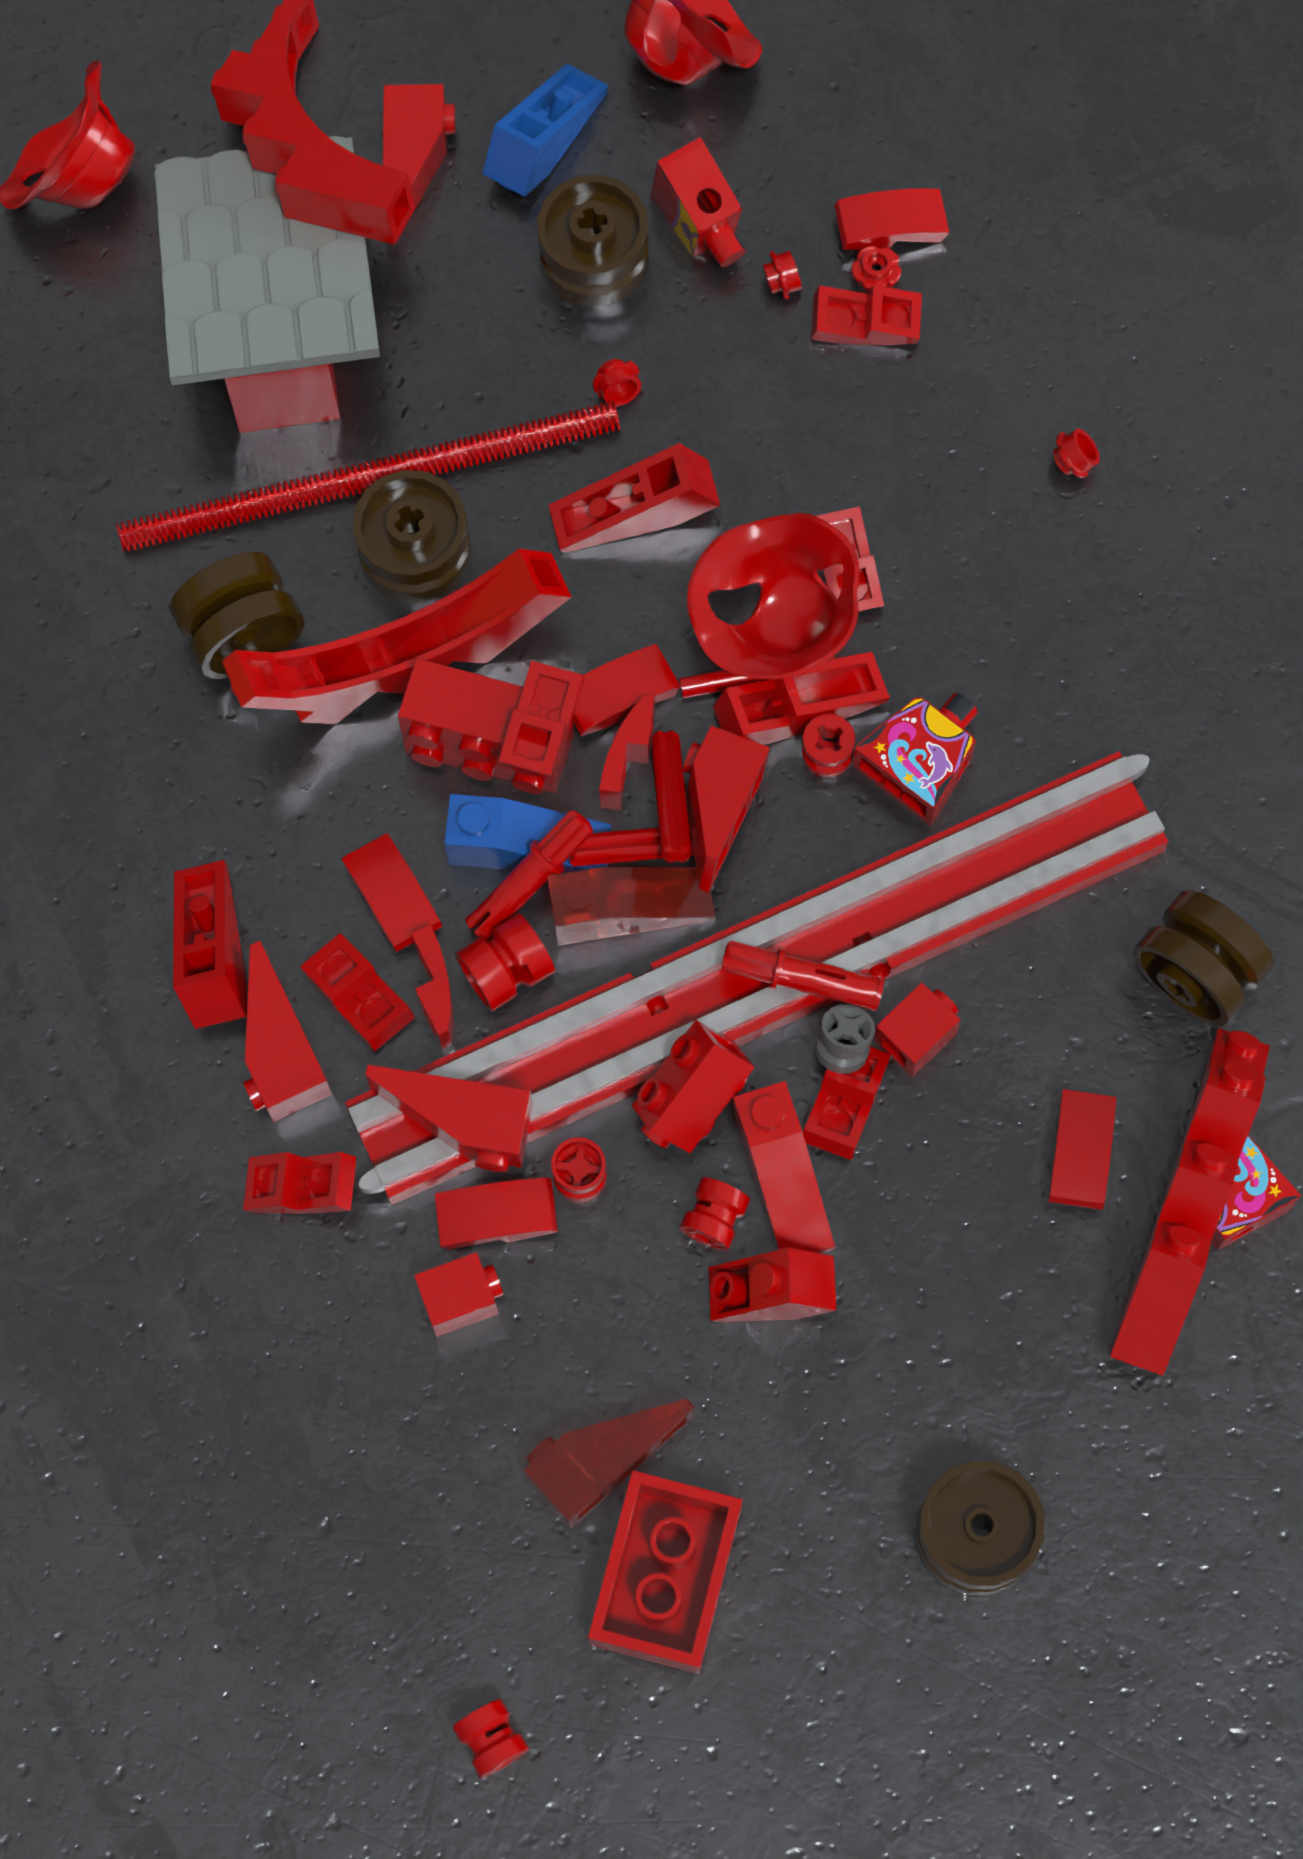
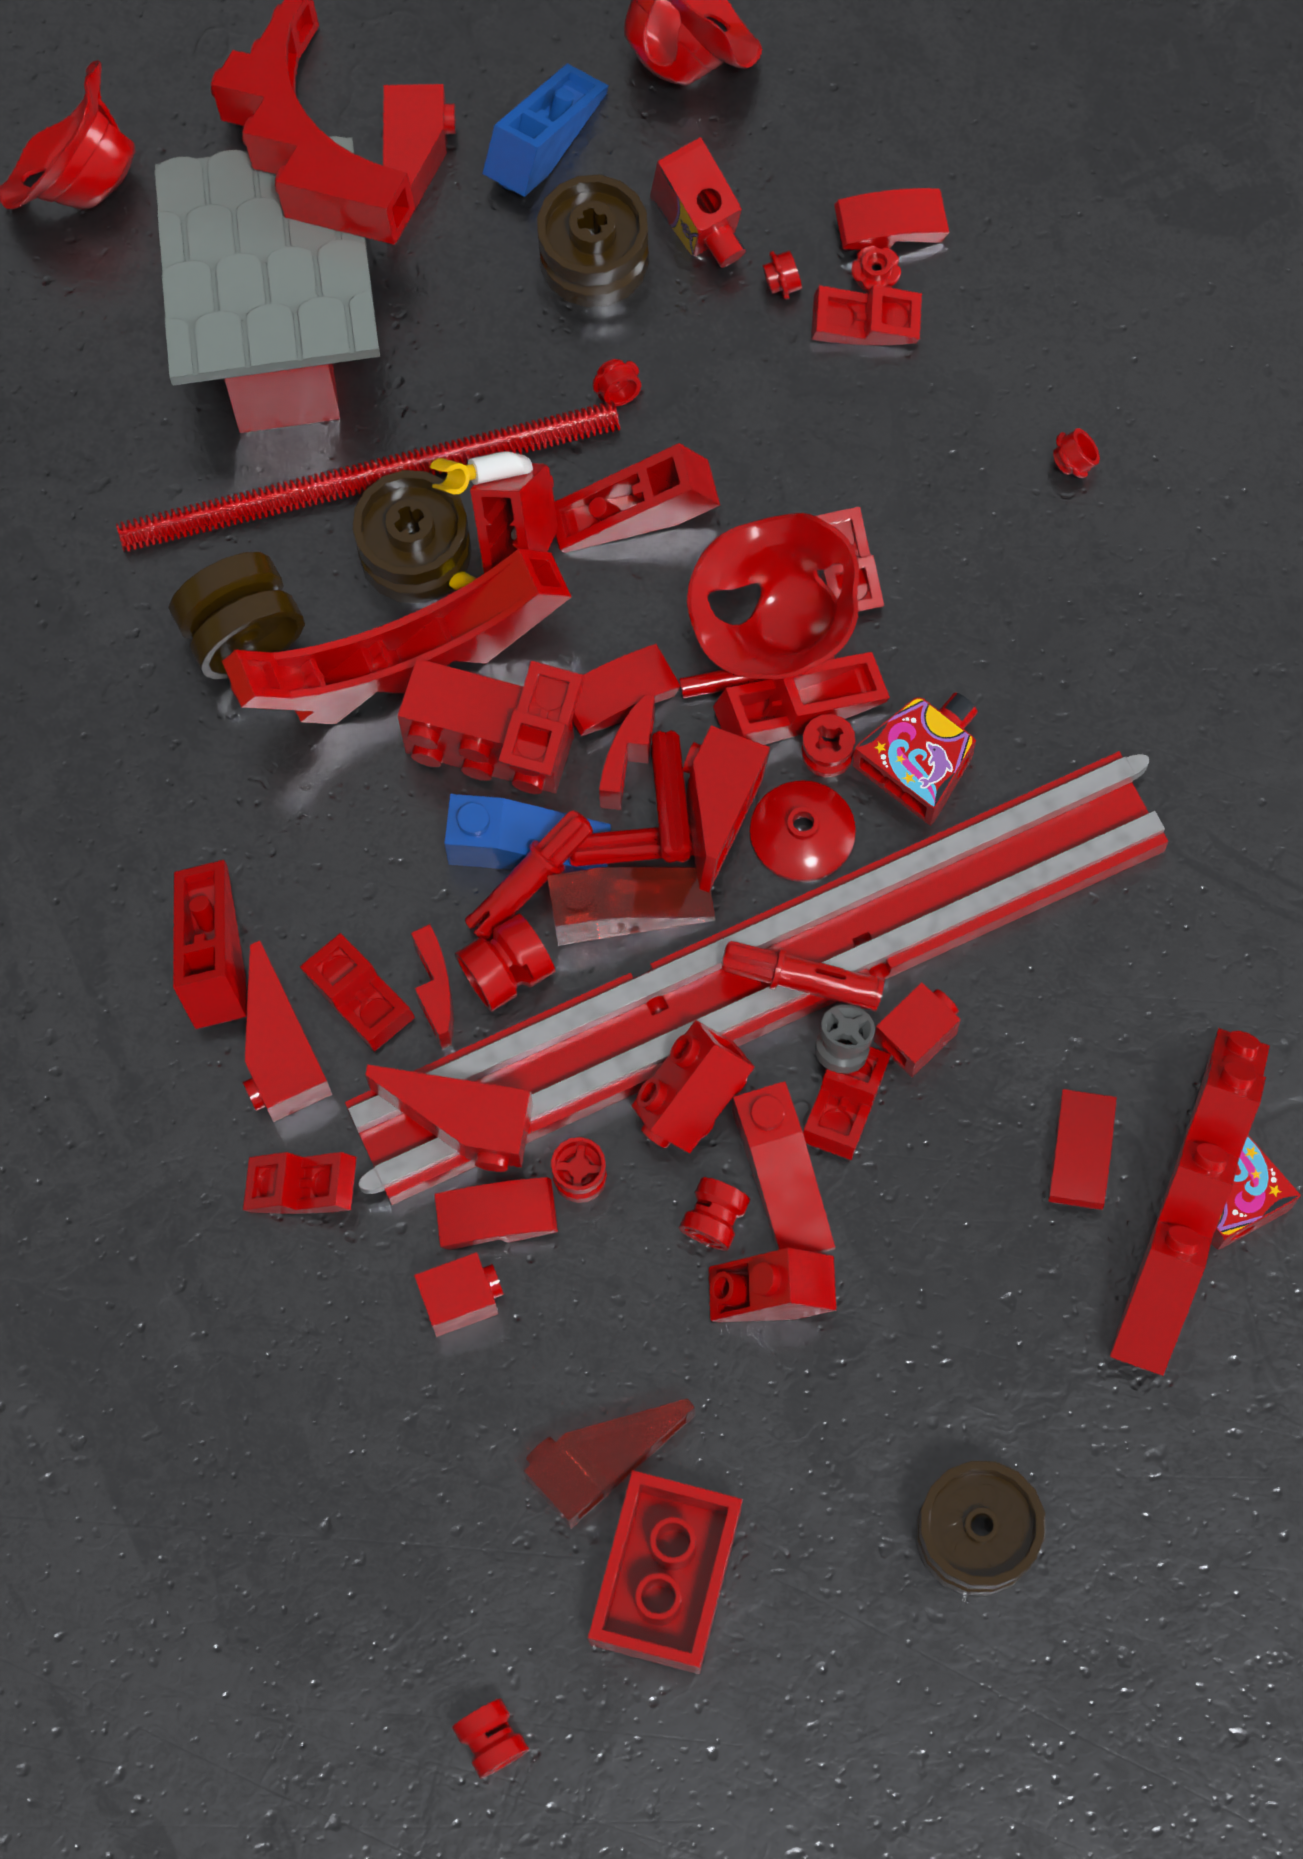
(390, 891): red slope -> none
(509, 503): none -> red torso
(796, 853): none -> red dish
(1203, 957): dark brown wheel -> none

